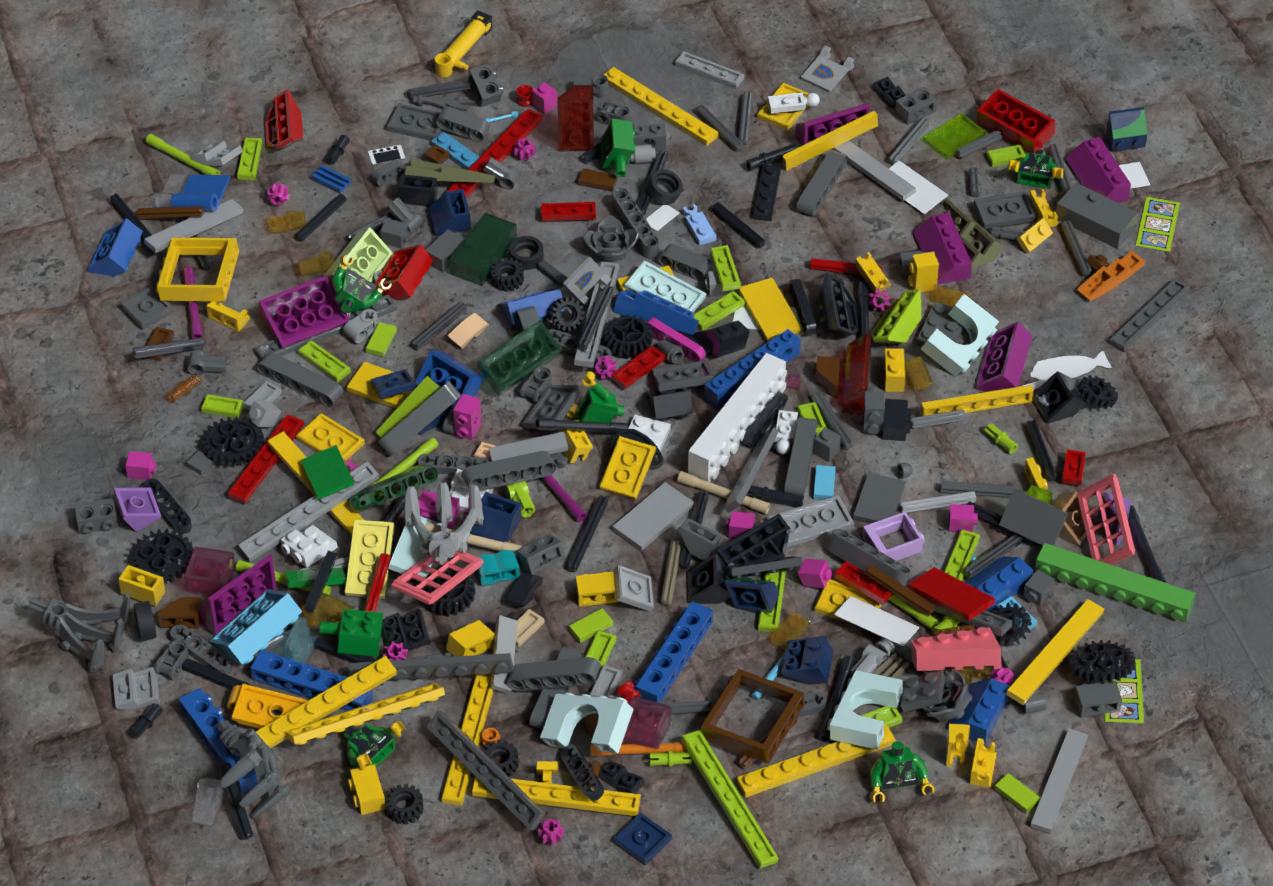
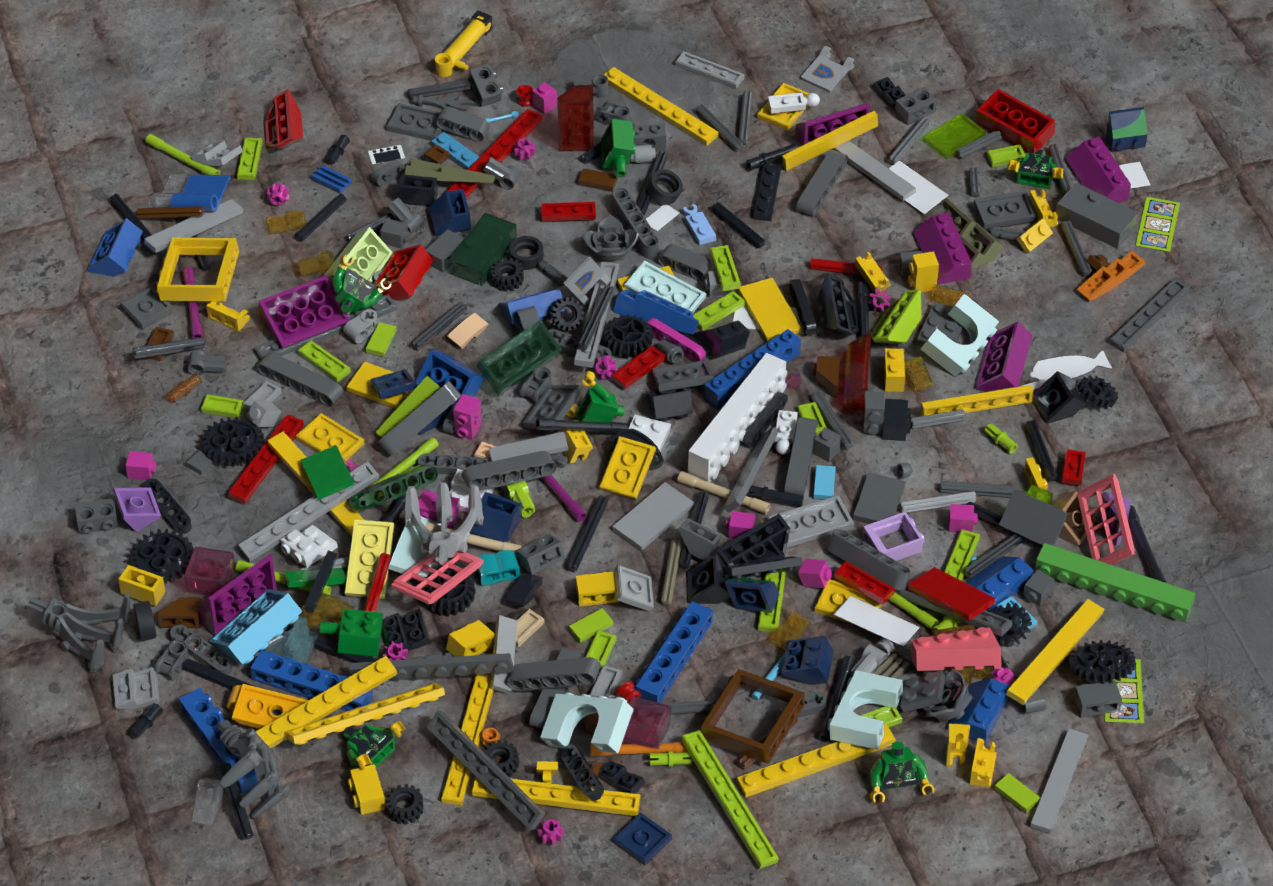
(900, 590): reddish brown axle -> none

